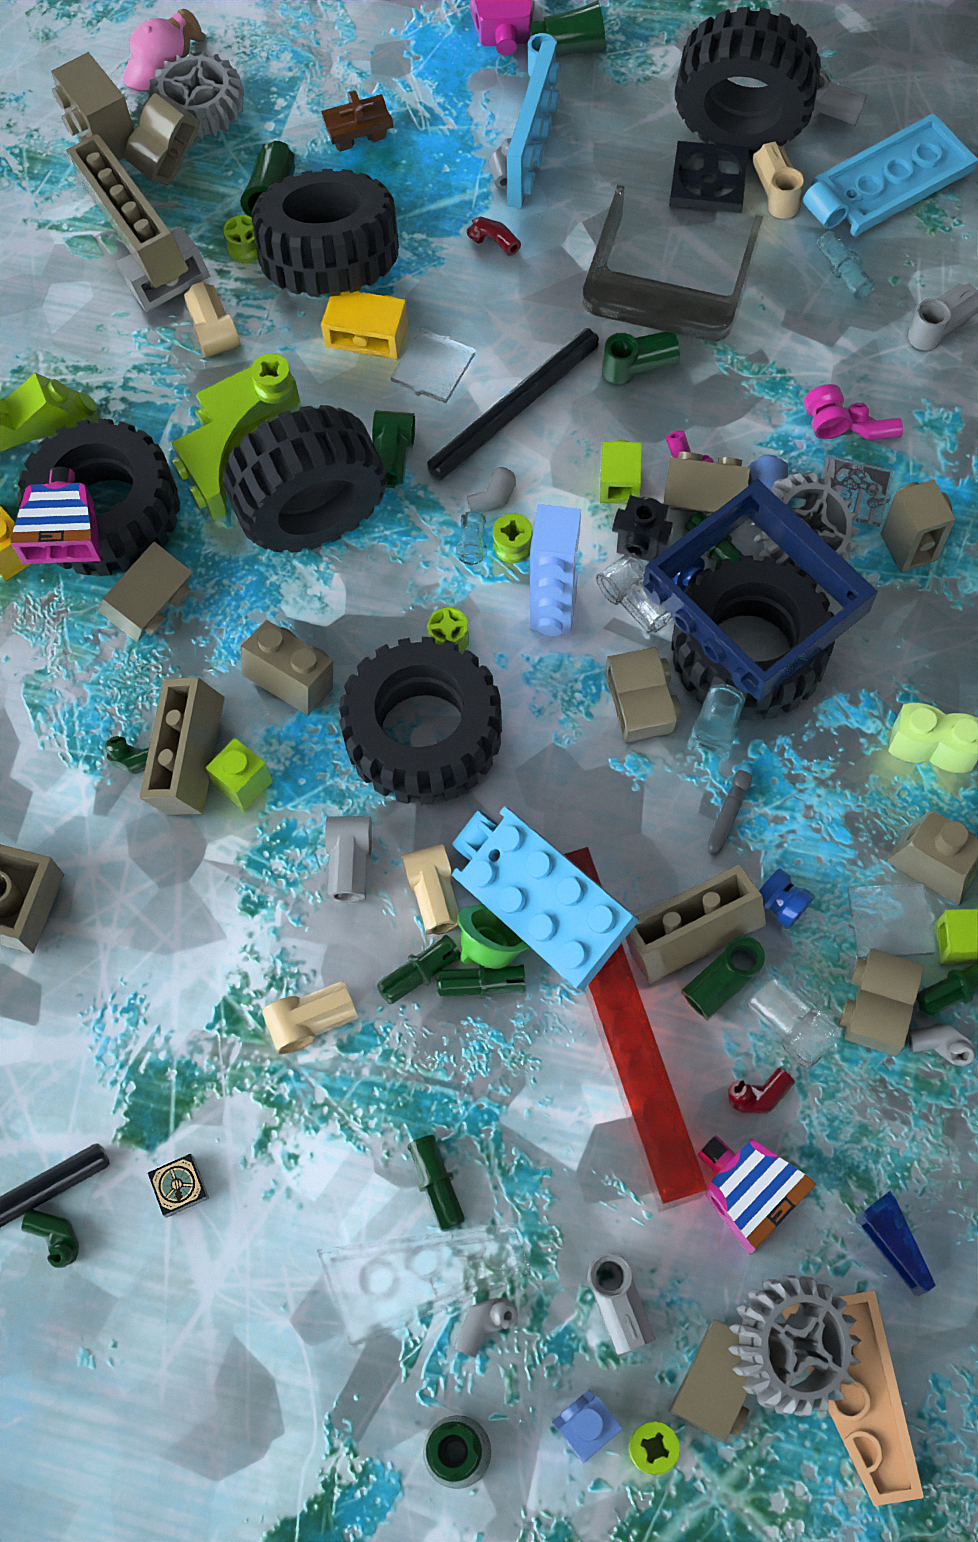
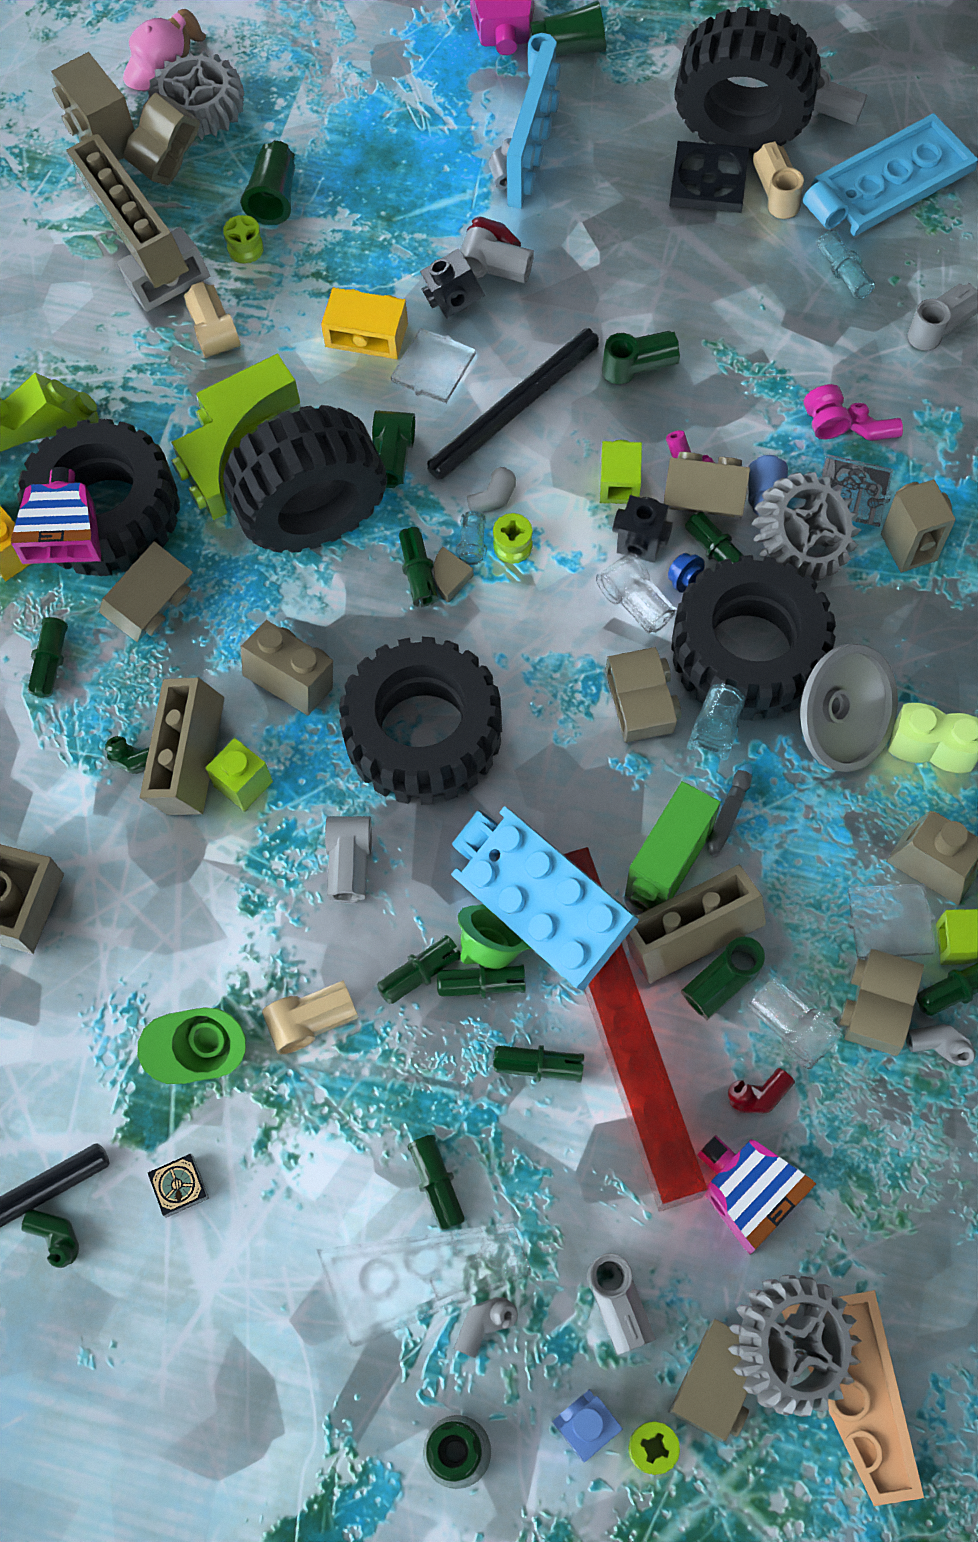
(47, 657): none -> dark green axle
(191, 1046): none -> bright green piece
(271, 388): lime wheel -> none
(325, 232): black tyre -> none
(357, 119): reddish brown hips -> none
(417, 567): none -> dark green axle
(431, 879): tan piece -> none
(448, 622): lime wheel -> none
(450, 574): none -> dark tan tile
(451, 284): none -> black brick
(495, 257): none -> light grey piece
(538, 1063): none -> dark green axle
(553, 569): light blue arch -> none
(660, 303): clear smoke windscreen -> none
(671, 847): none -> bright green window
(785, 898): blue wheel -> none
(799, 543): dark blue window -> none
(849, 707): none -> light grey dish
(891, 1235): clear blue slope -> none

